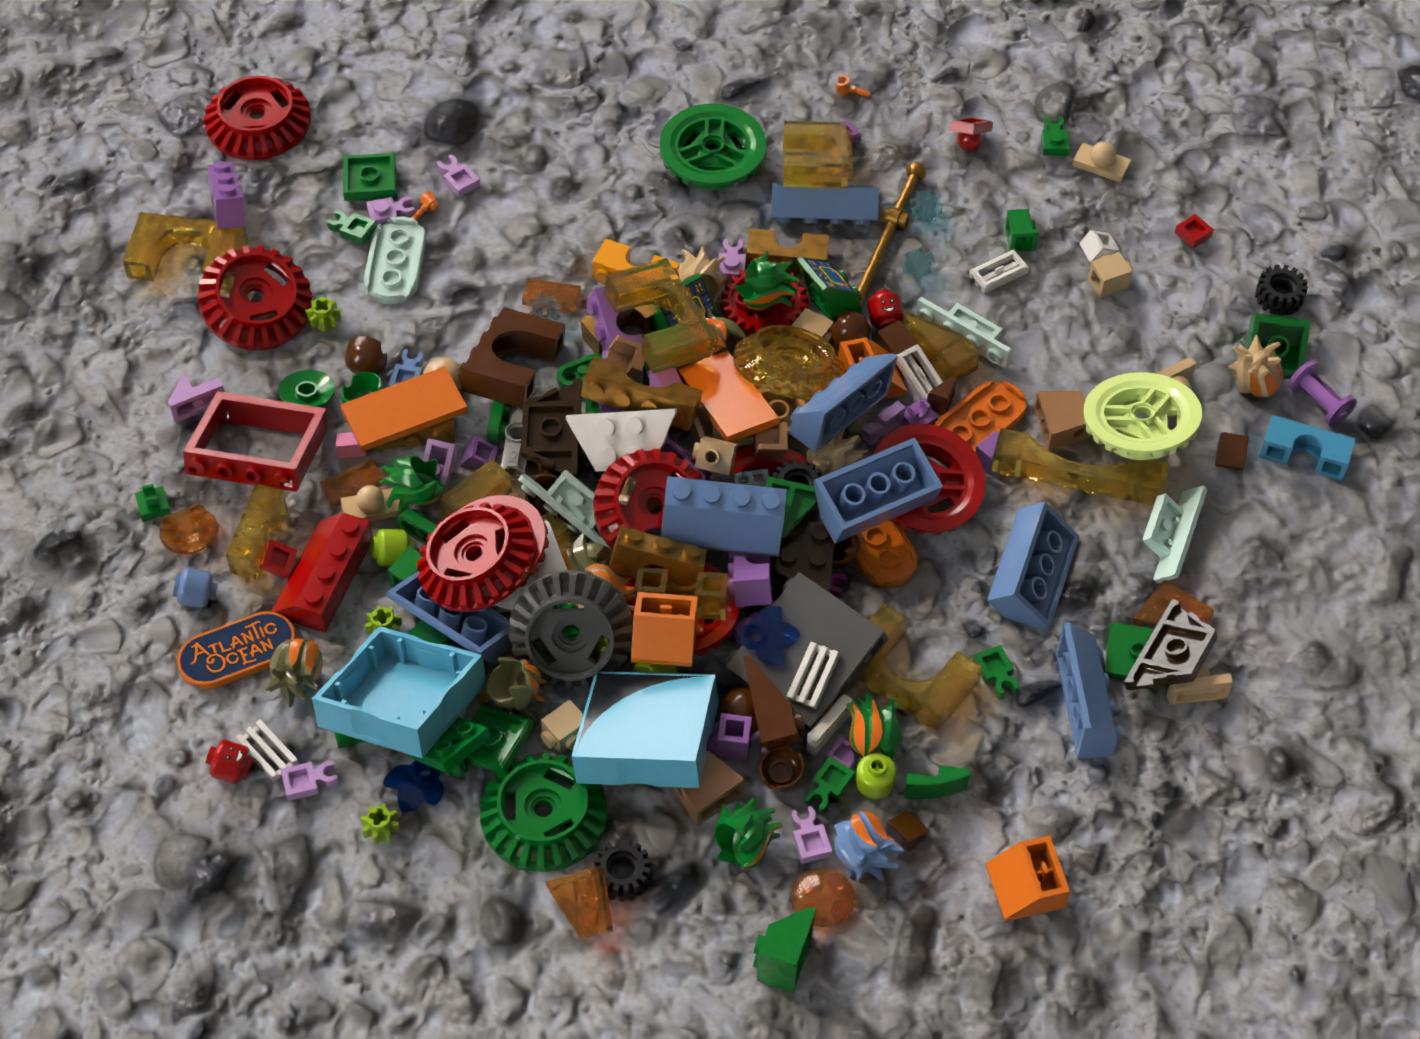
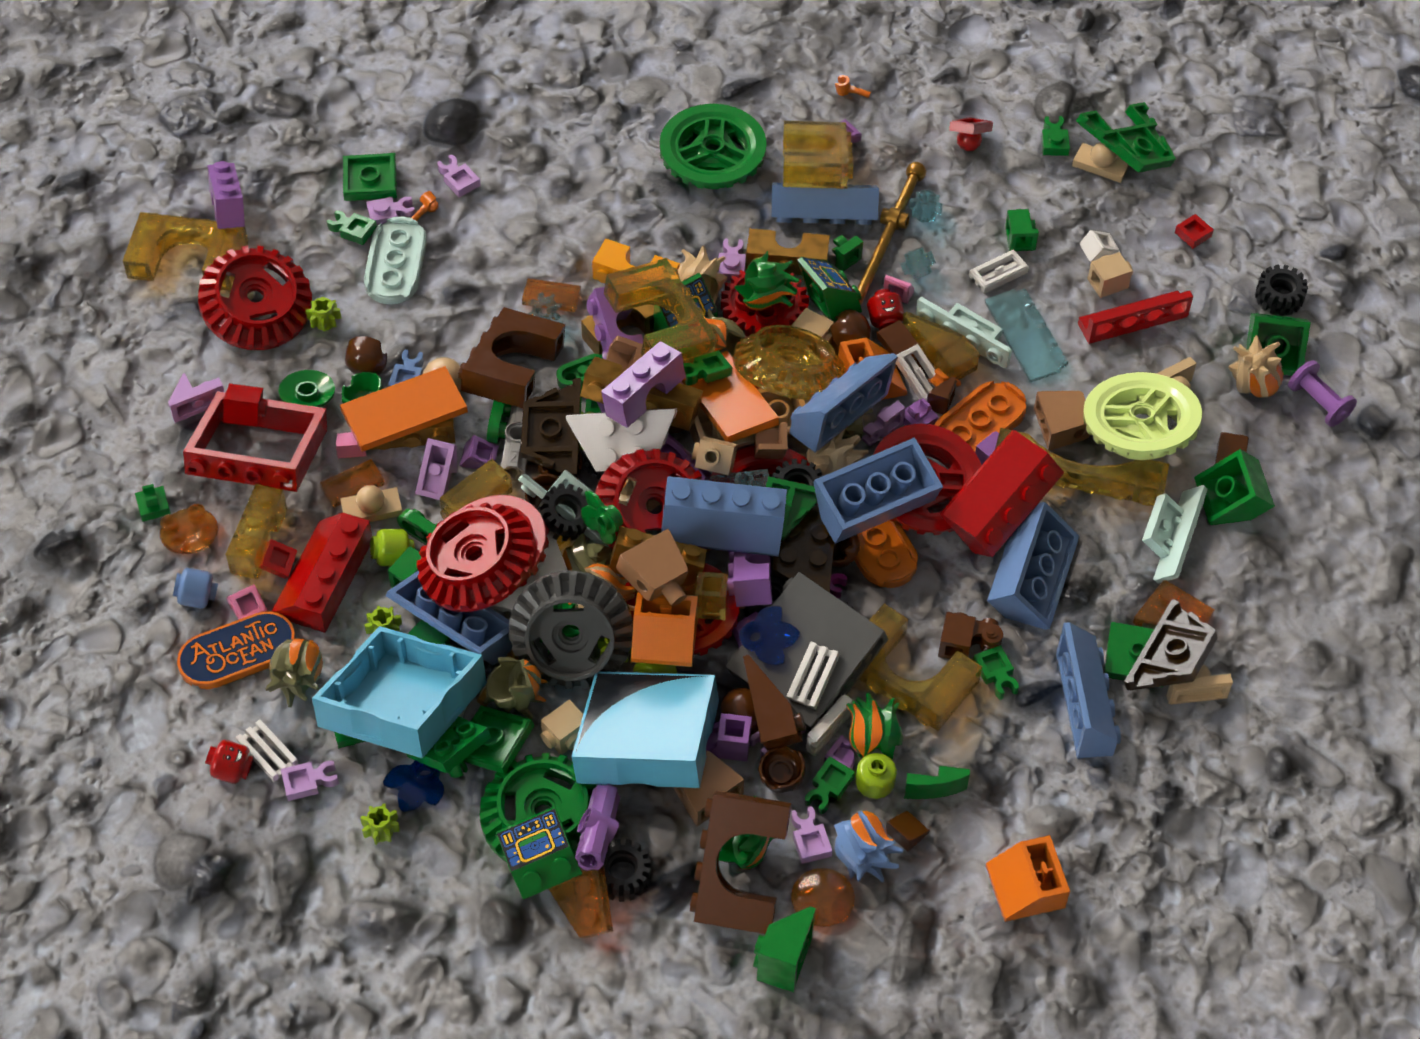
(244, 405): none -> red brick
(246, 602): none -> bright pink slope
(262, 138): red gear -> none
(413, 482): green hair -> none
(539, 853): none -> slope
(553, 521): none -> black tyre
(597, 827): none -> medium lavender piece
(601, 517): none -> green plate
(627, 394): none -> medium lavender arch
(655, 568): none -> medium nougat torso
(709, 367): none -> green plate
(716, 899): none -> reddish brown arch
(847, 251): none -> green tile
(900, 287): none -> bright pink slope
(940, 377): none -> orange hand
(964, 631): none -> reddish brown brick
(1001, 494): none -> red slope
(1027, 334): none -> clear light blue windscreen
(1135, 144): none -> green wing
(1135, 316): none -> red fence
(1235, 489): none -> green slope
(1328, 448): dark azure arch -> none

